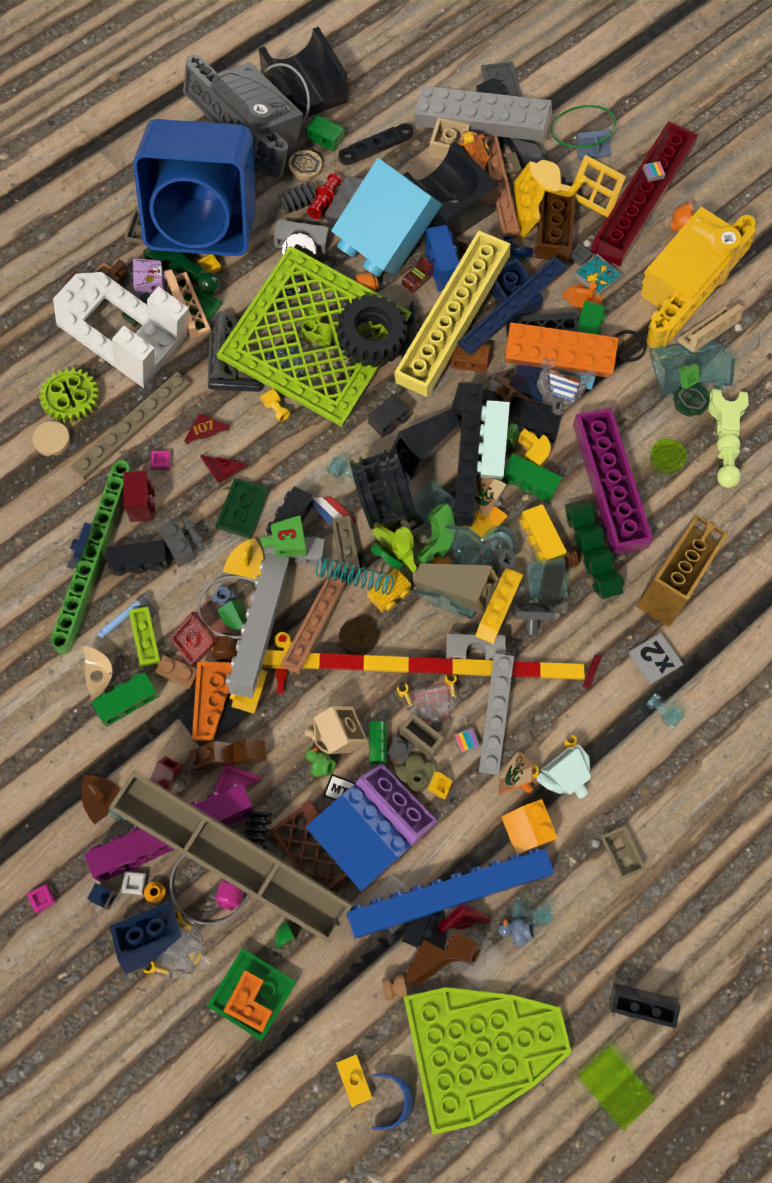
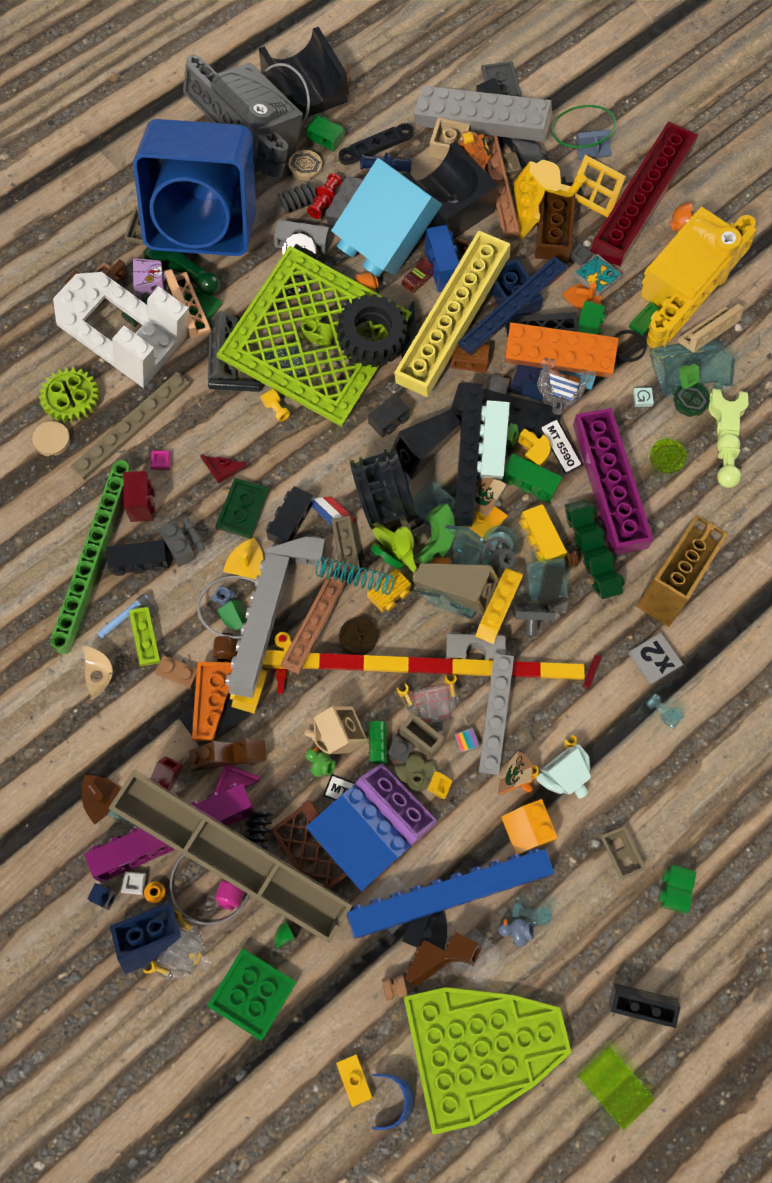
(41, 898): dark pink tile -> none
(78, 545): dark blue plate -> none
(124, 699): green brick -> none
(193, 639): clear red tile -> none
(204, 428): dark red tile -> none
(209, 263): yellow plate -> none
(242, 1003): orange plate -> none
(286, 538): bright green torso -> none
(339, 467): clear light blue leg -> none
(397, 164): none -> dark blue piece
(463, 918): dark red tile -> none
(508, 396): reddish brown shield -> none
(518, 251): clear blue arm -> none
(561, 446): none -> white sticker
(643, 319): none -> green tile
(643, 397): none -> light aqua tile
(653, 171): tile -> none
(677, 889): none -> green brick

